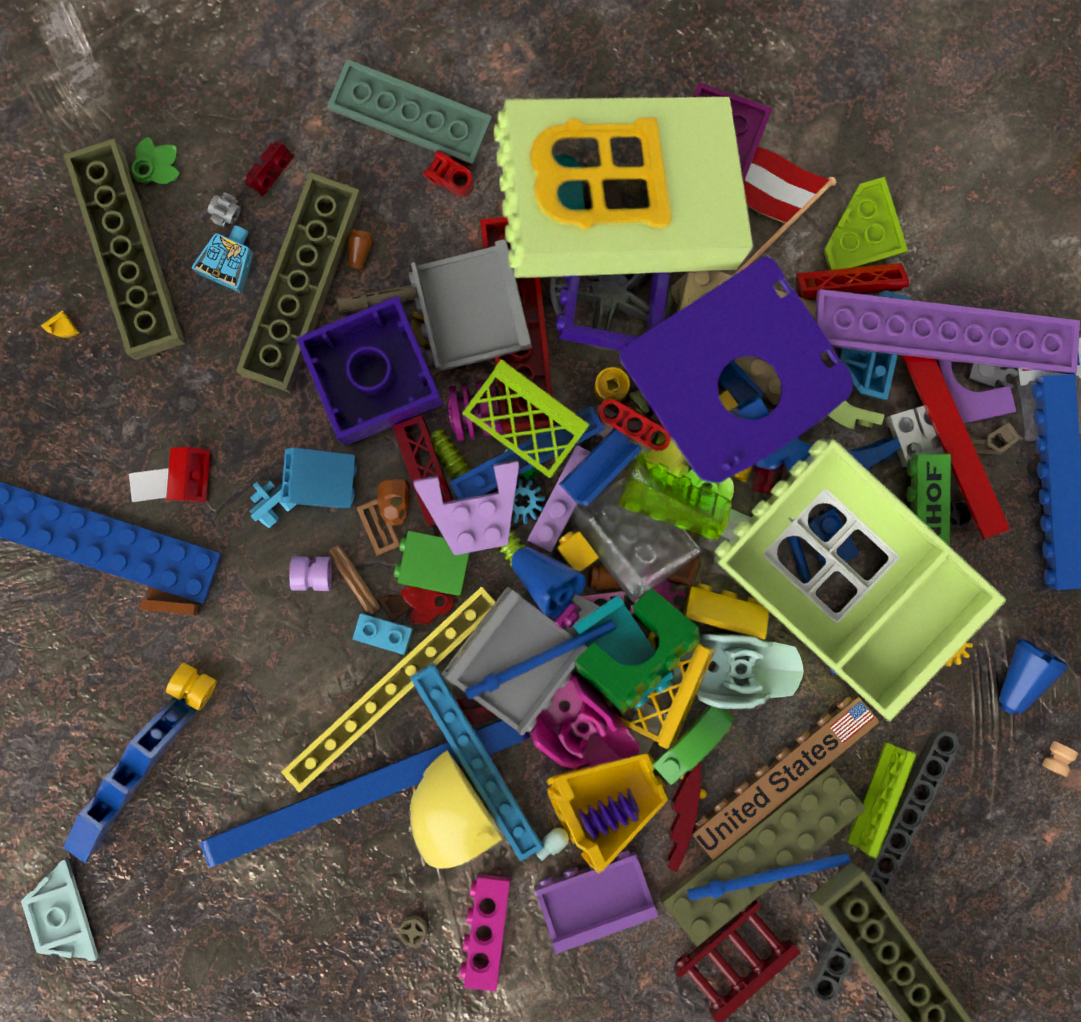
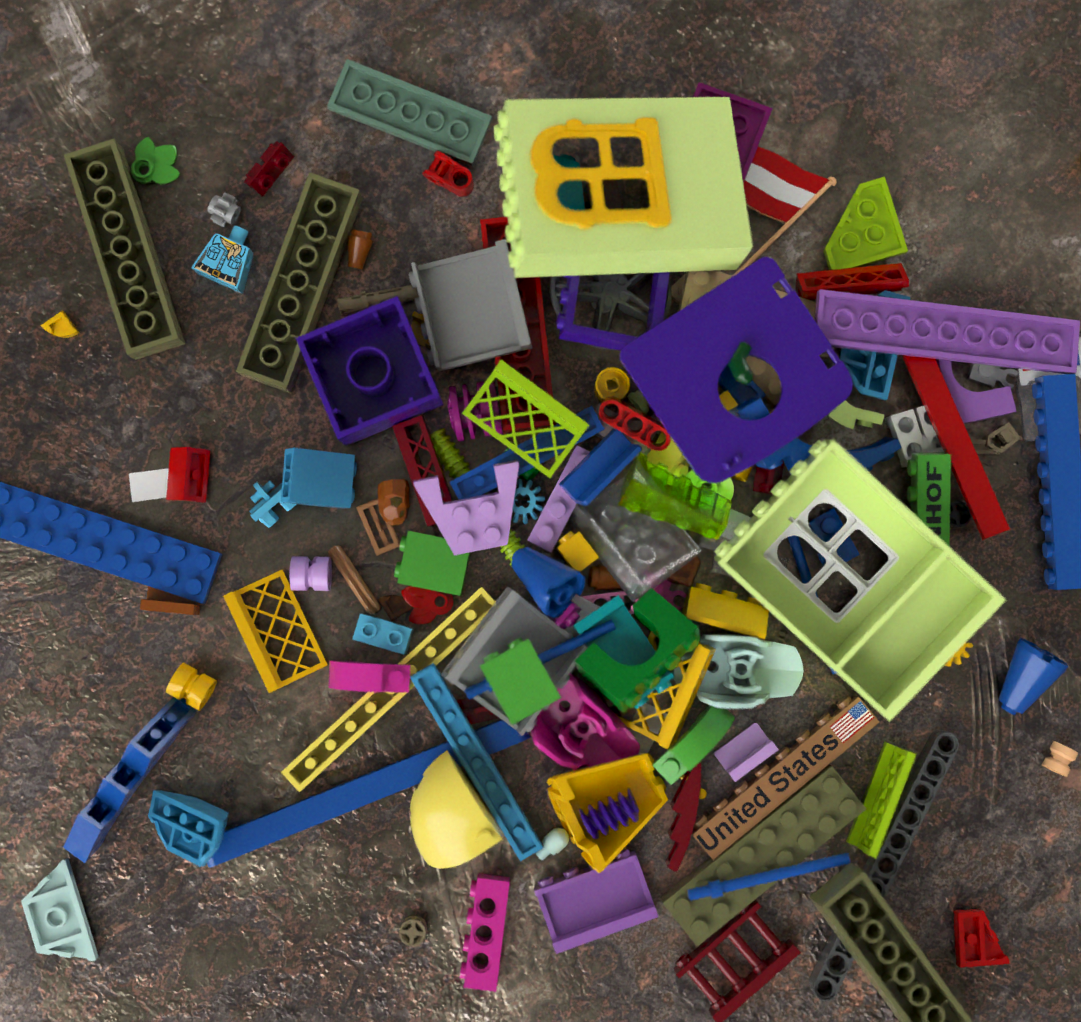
(188, 825): none -> dark azure wedge
(254, 642): none -> yellow fence
(368, 676): none -> dark pink arch
(519, 680): none -> bright green panel
(739, 365): none -> dark green arm
(745, 751): none -> lavender panel
(975, 940): none -> red wing

